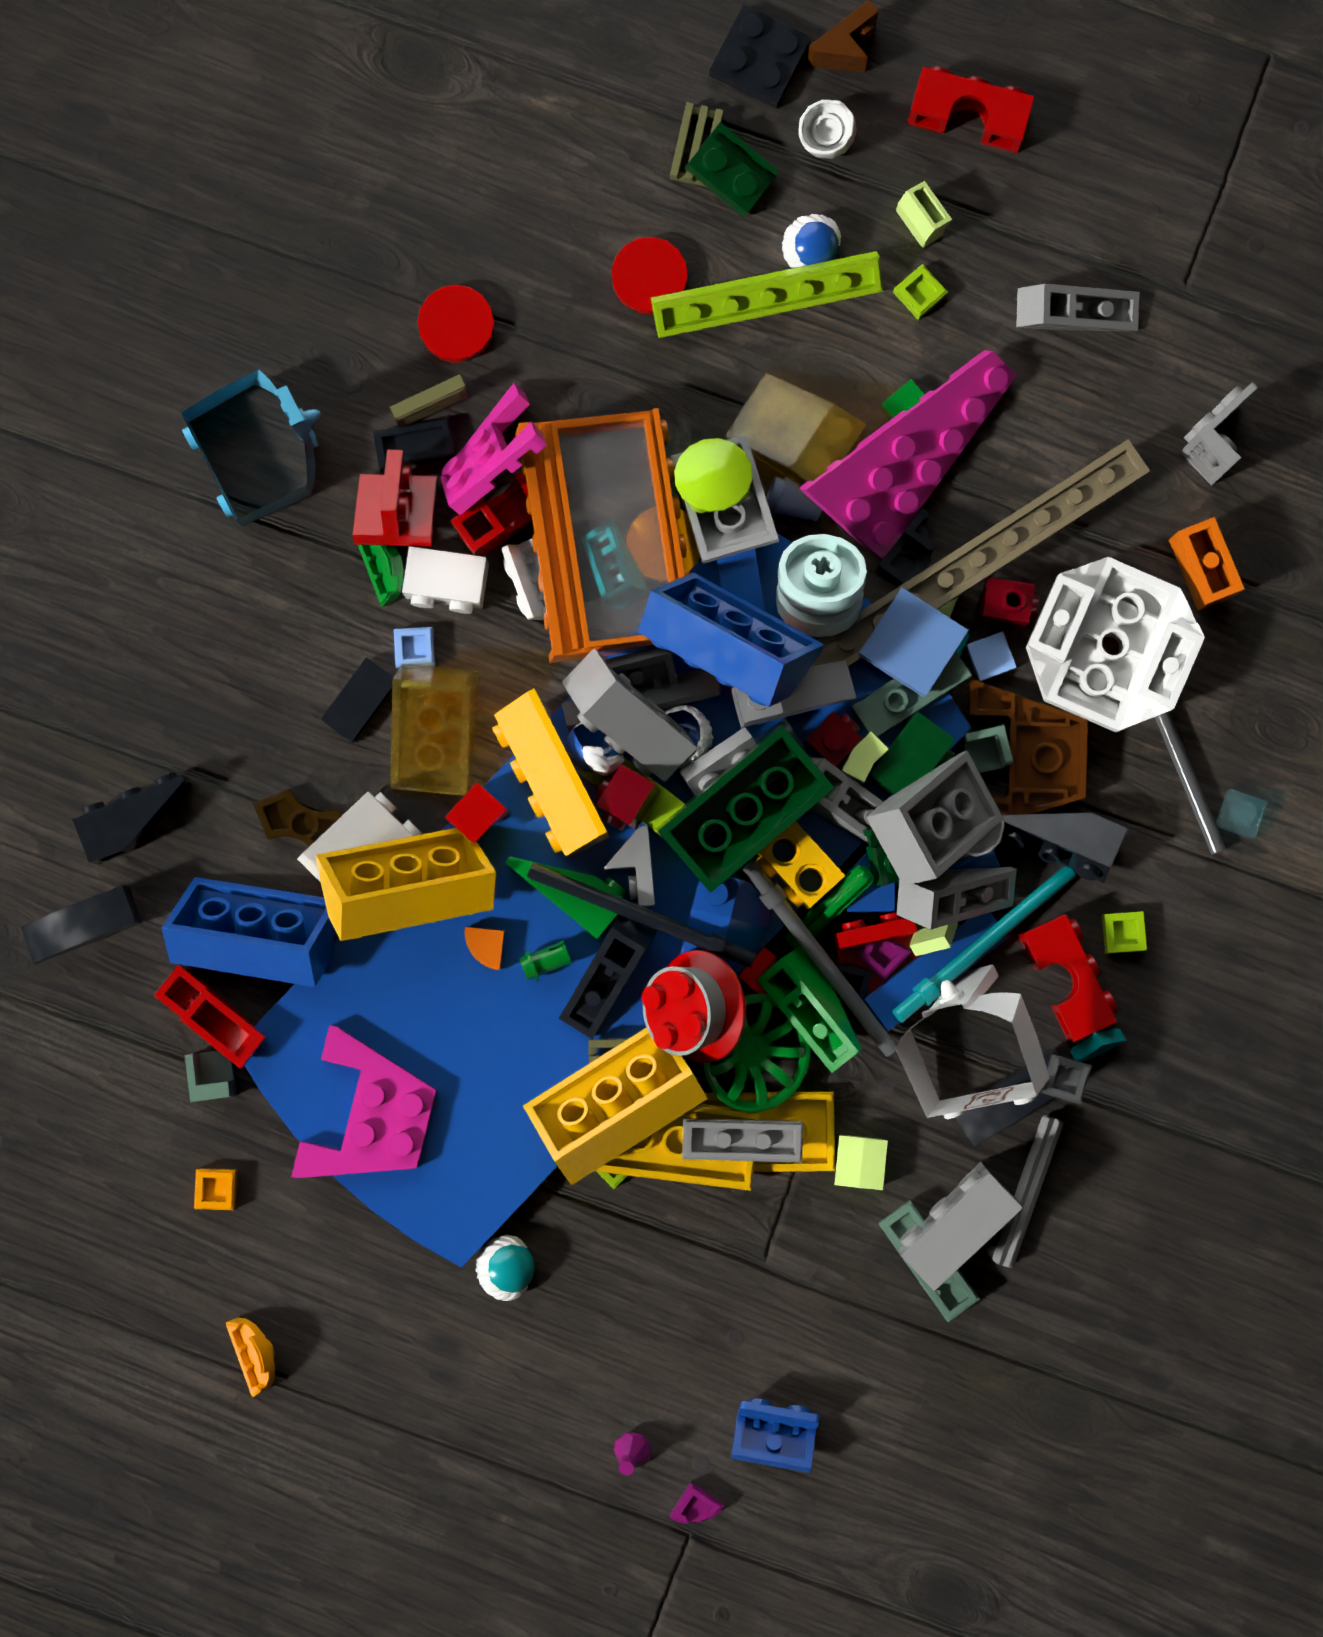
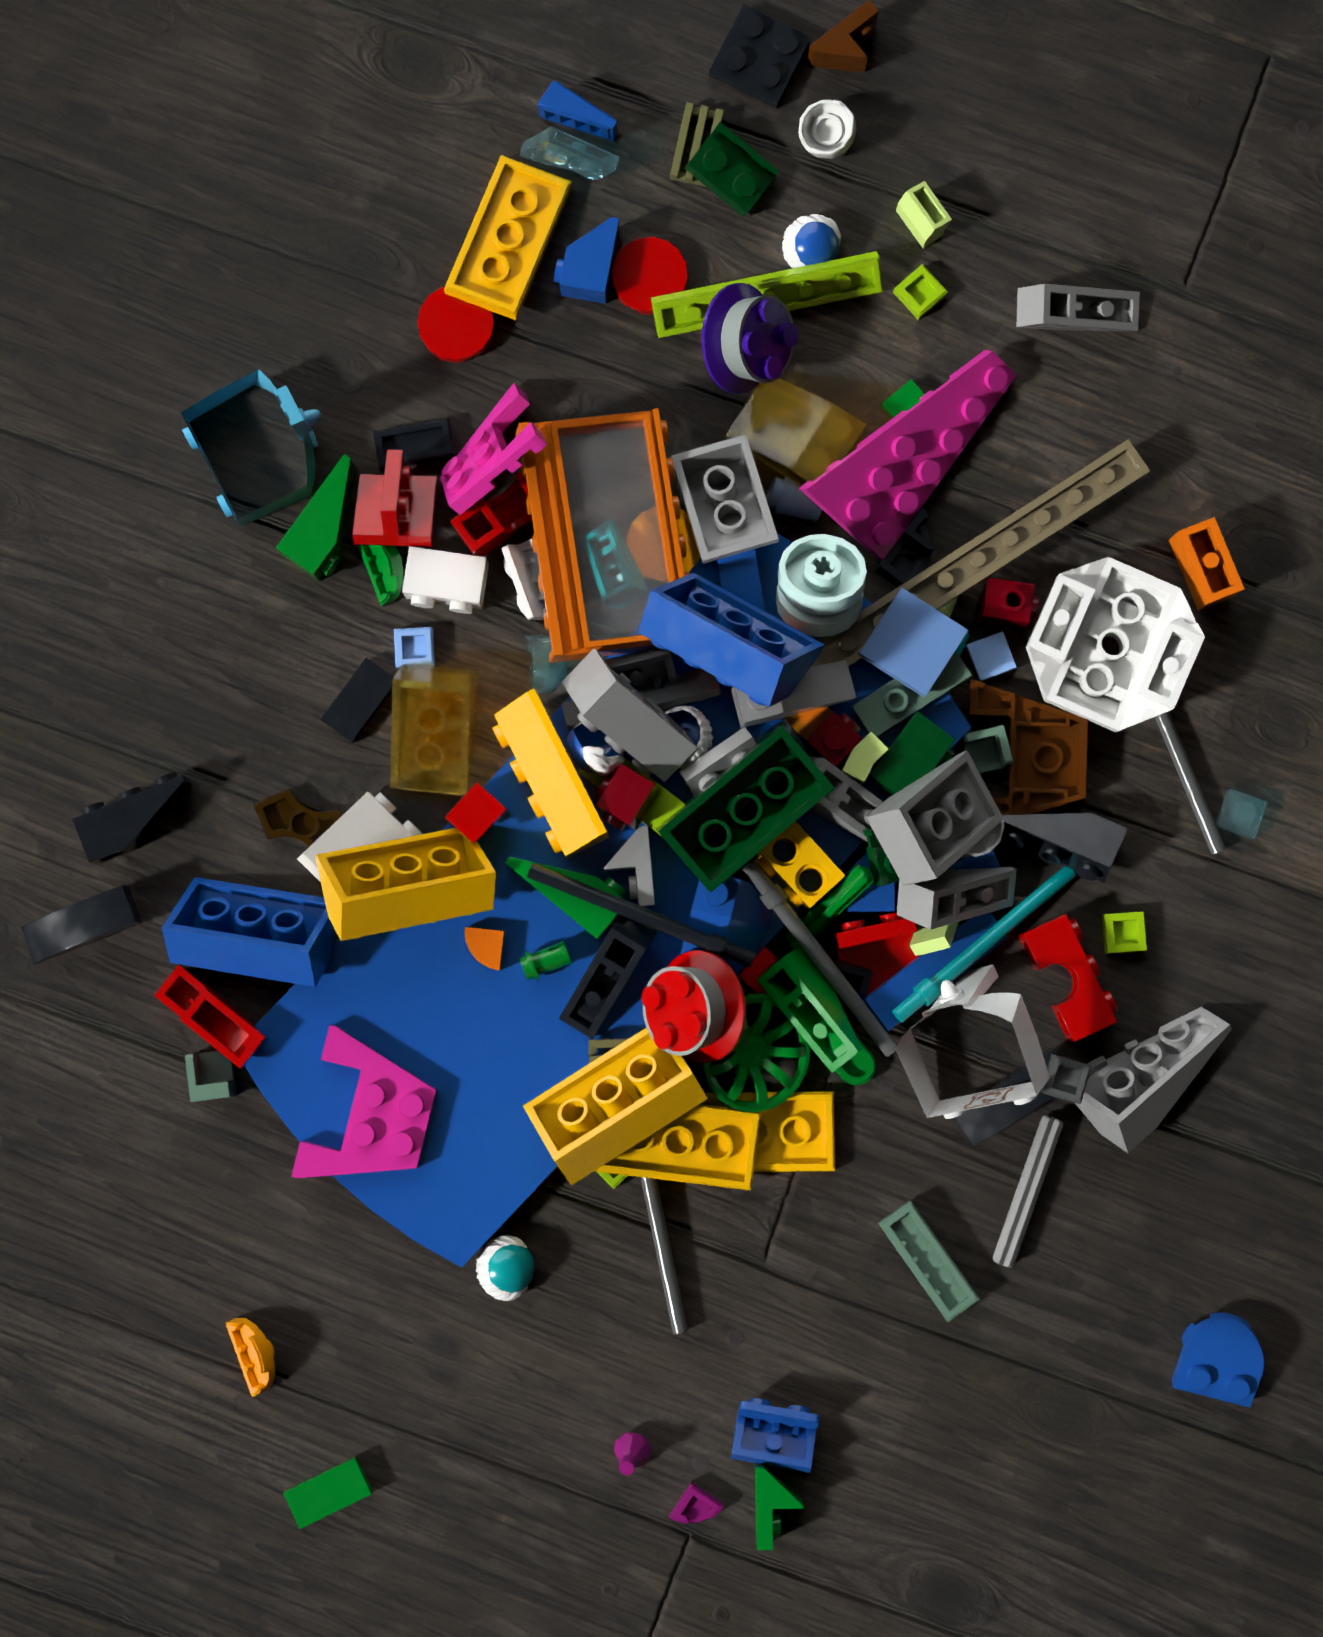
(215, 1189): light orange tile -> none
(320, 528): none -> green slope
(328, 1492): none -> green tile
(430, 401): olive tile -> none
(508, 237): none -> yellow tile
(544, 676): none -> clear light blue hair
(569, 153): none -> clear light blue wing
(571, 110): none -> blue slope
(588, 264): none -> blue slope
(664, 1255): none -> dark grey bar
(713, 475): lime dish -> none
(742, 1140): light grey tile -> none
(746, 338): none -> dark purple piece
(771, 1494): none -> green slope
(807, 722): none -> orange tile
(859, 1068): none -> green tile
(861, 1162): yellowish green piece -> none
(883, 956): magenta tile -> none
(958, 1226): light grey wedge -> none
(1001, 109): red arch -> none
(1097, 1044): teal tile -> none
(1140, 1085): none -> light grey wedge
(1206, 449): light grey bracket -> none
(1220, 1360): none -> blue slope

